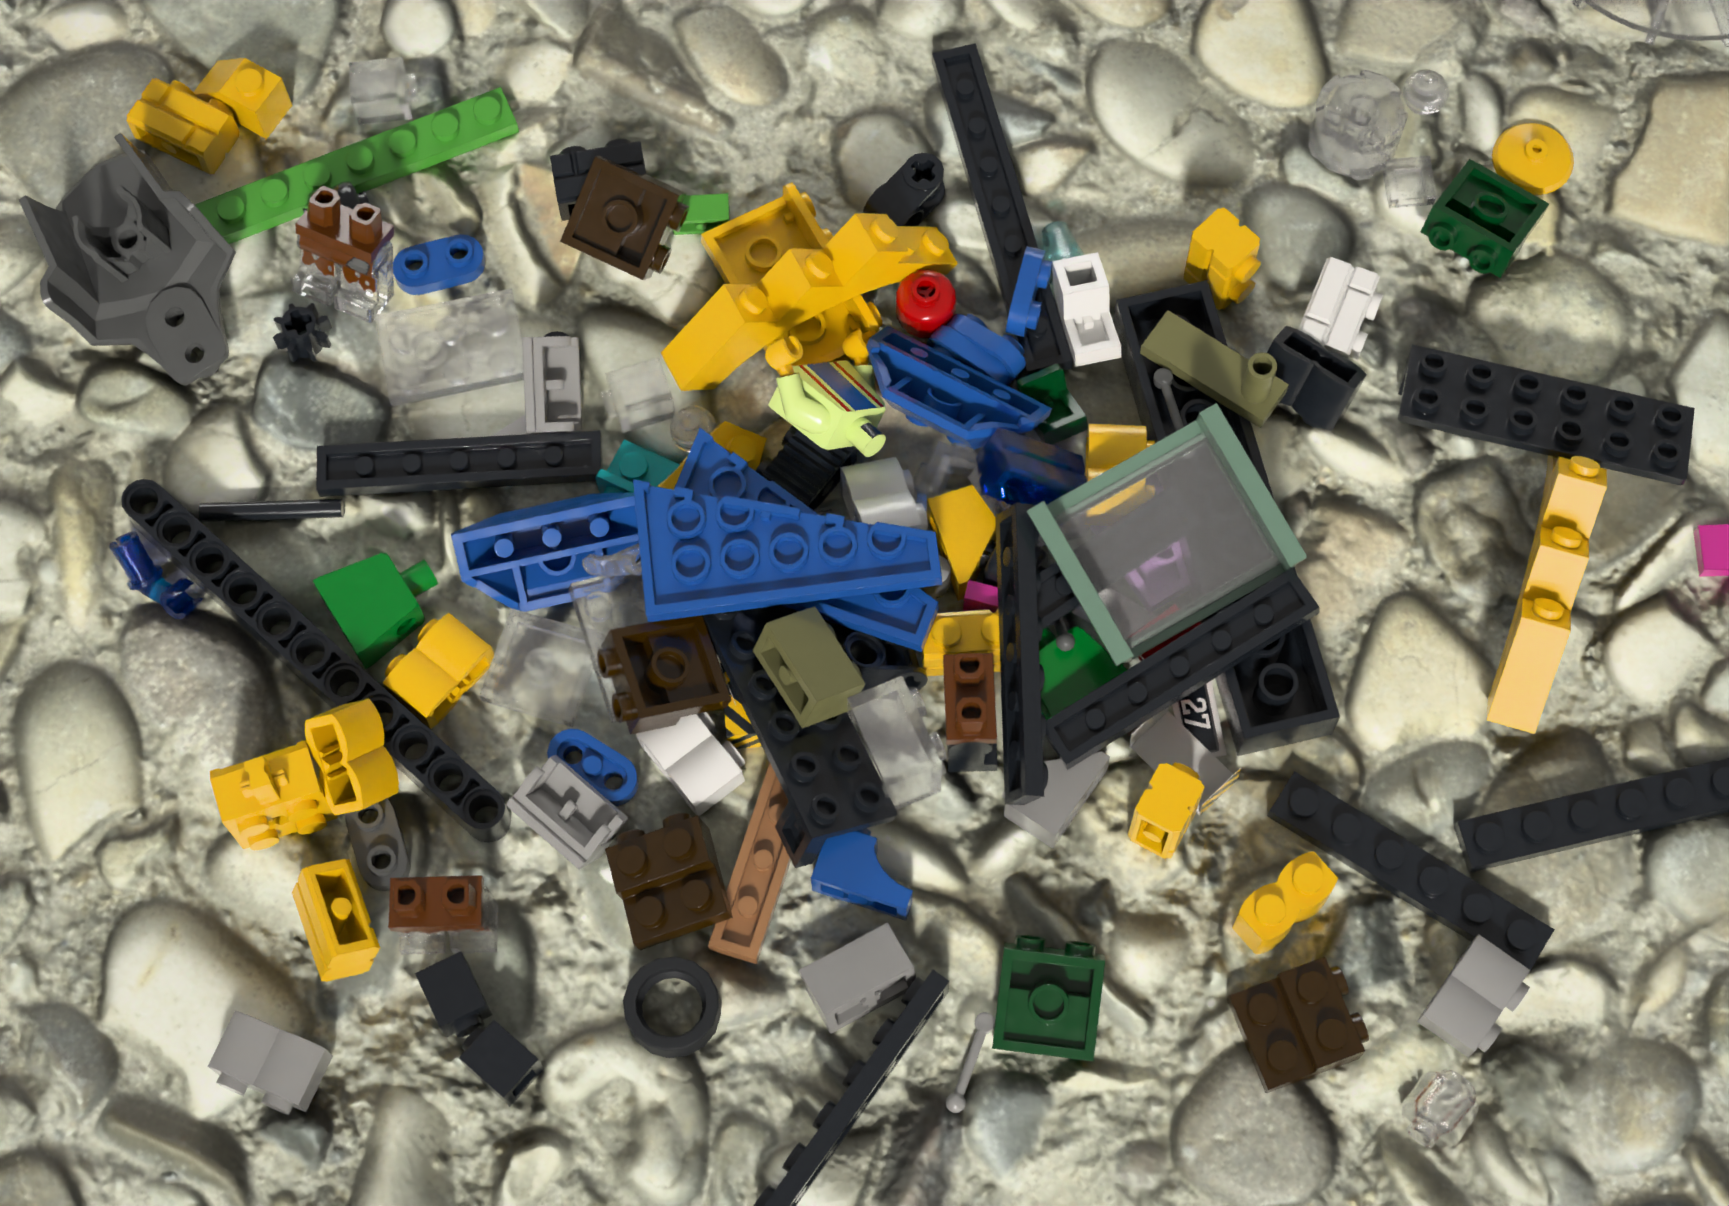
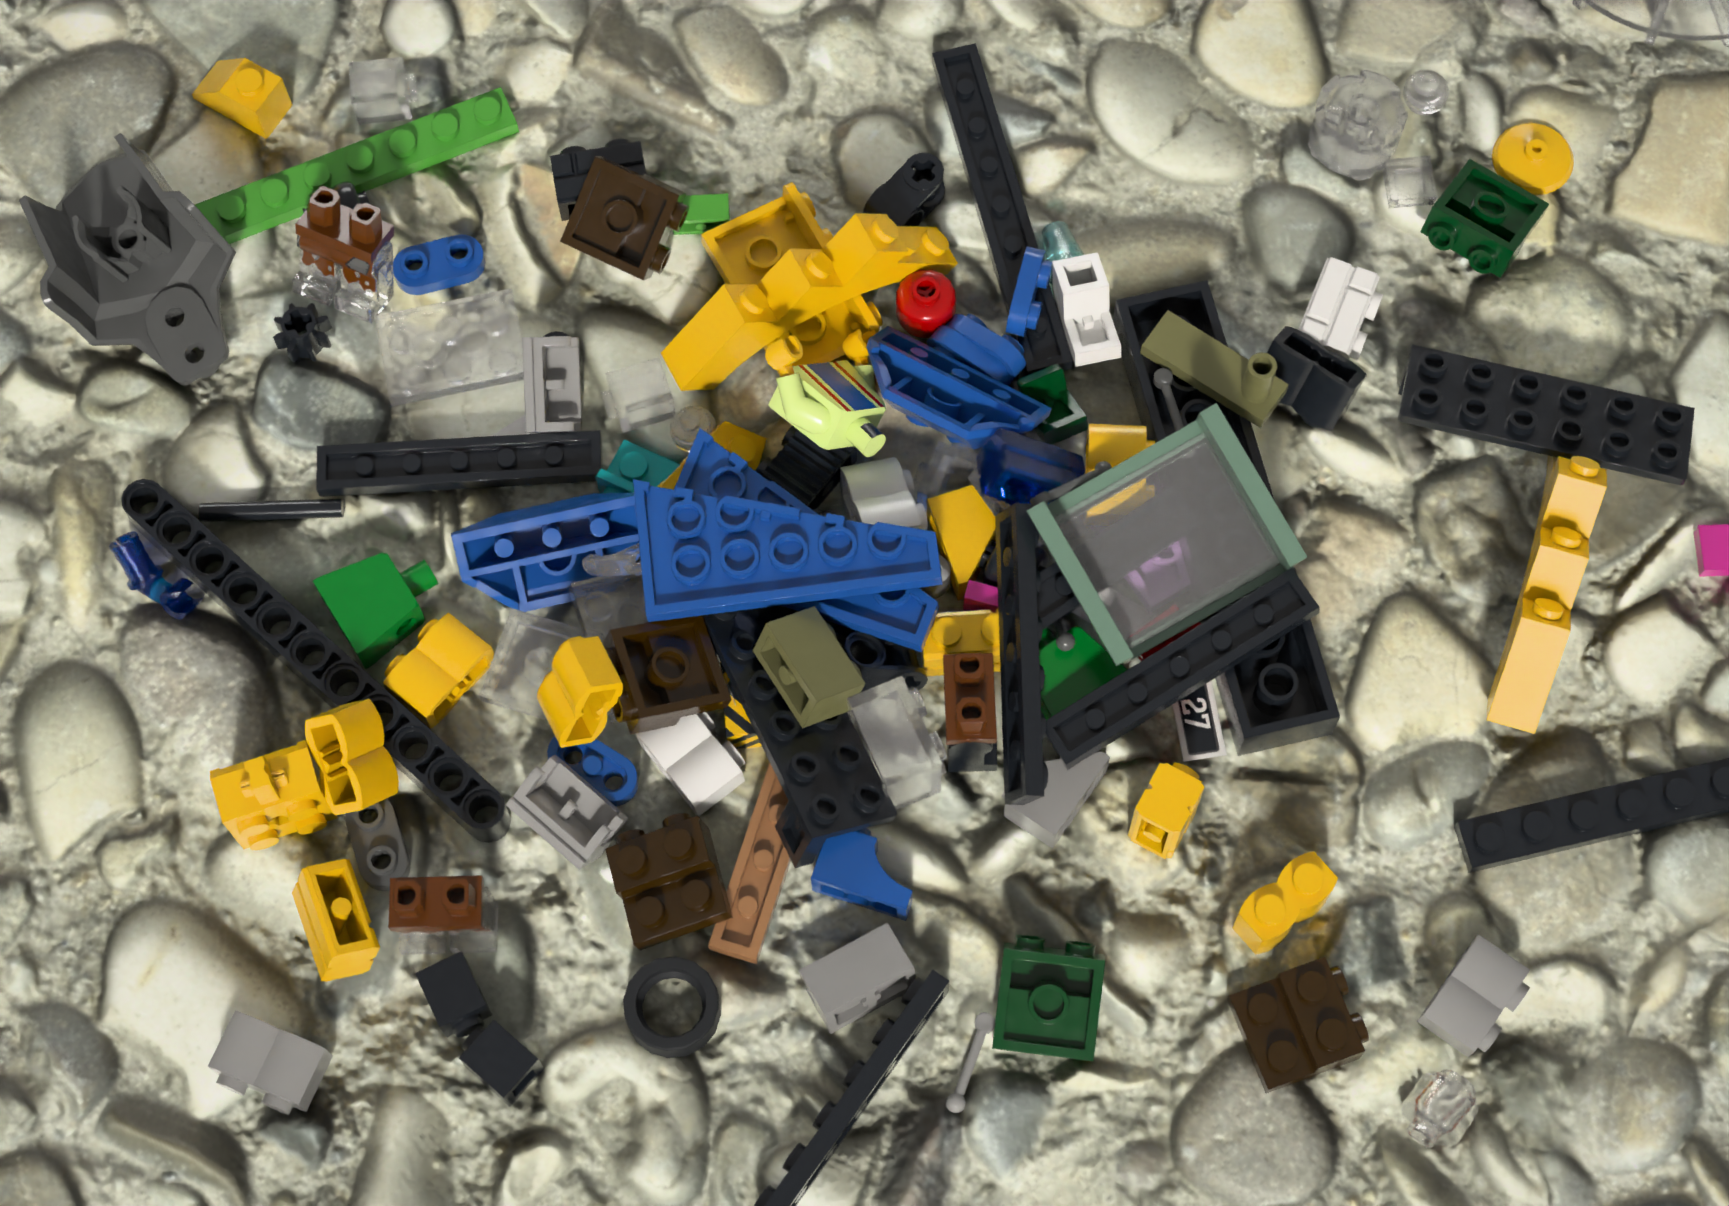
(184, 125): yellow brick -> none
(579, 691): none -> yellow brick
(1048, 496): none -> dark grey hinge
(1168, 741): white sticker -> none
(1224, 257): yellow brick -> none
(1408, 870): black plate -> none

